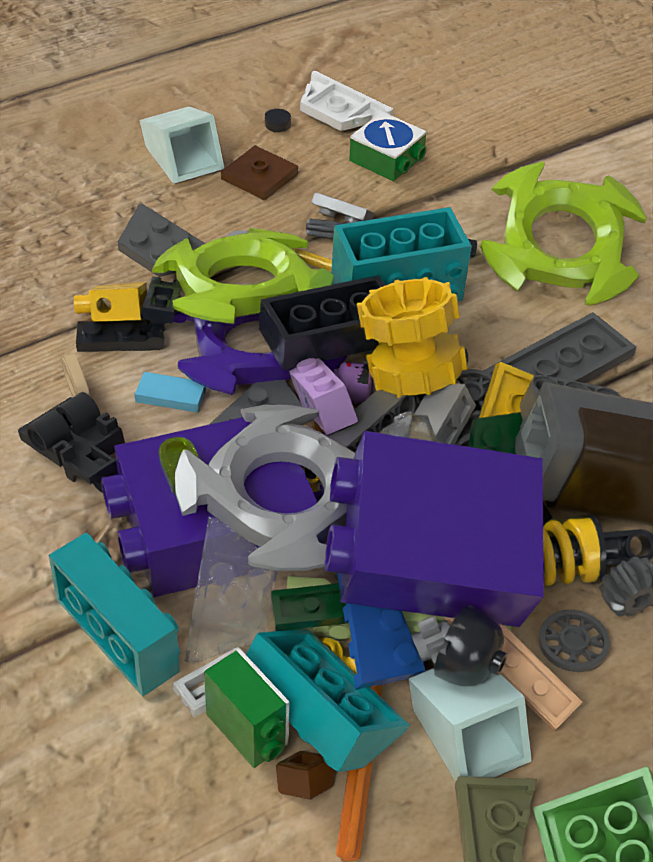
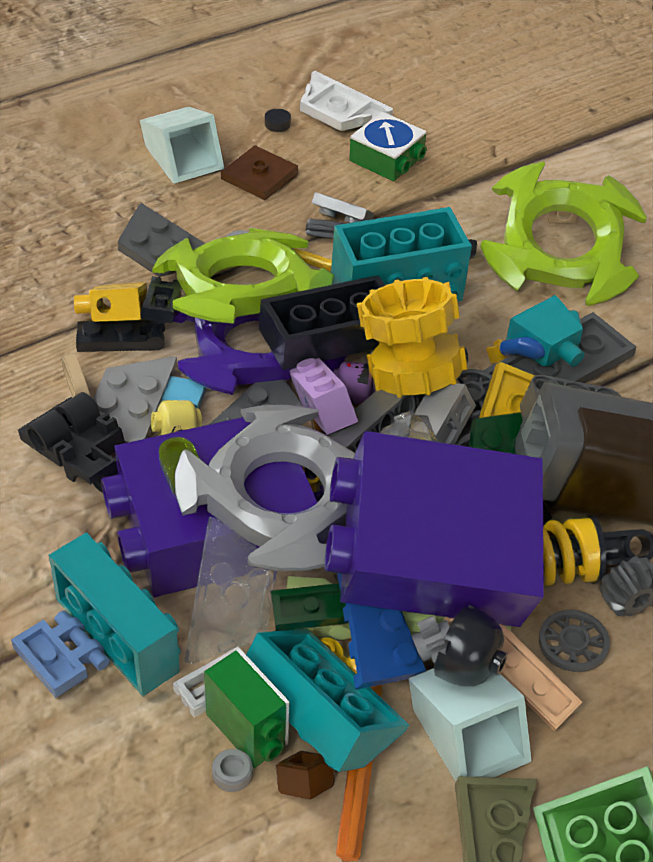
(52, 660): none -> medium blue plate
(133, 393): none -> light grey wing
(175, 417): none -> light yellow head
(232, 770): none -> light grey tile
(543, 334): none -> teal torso

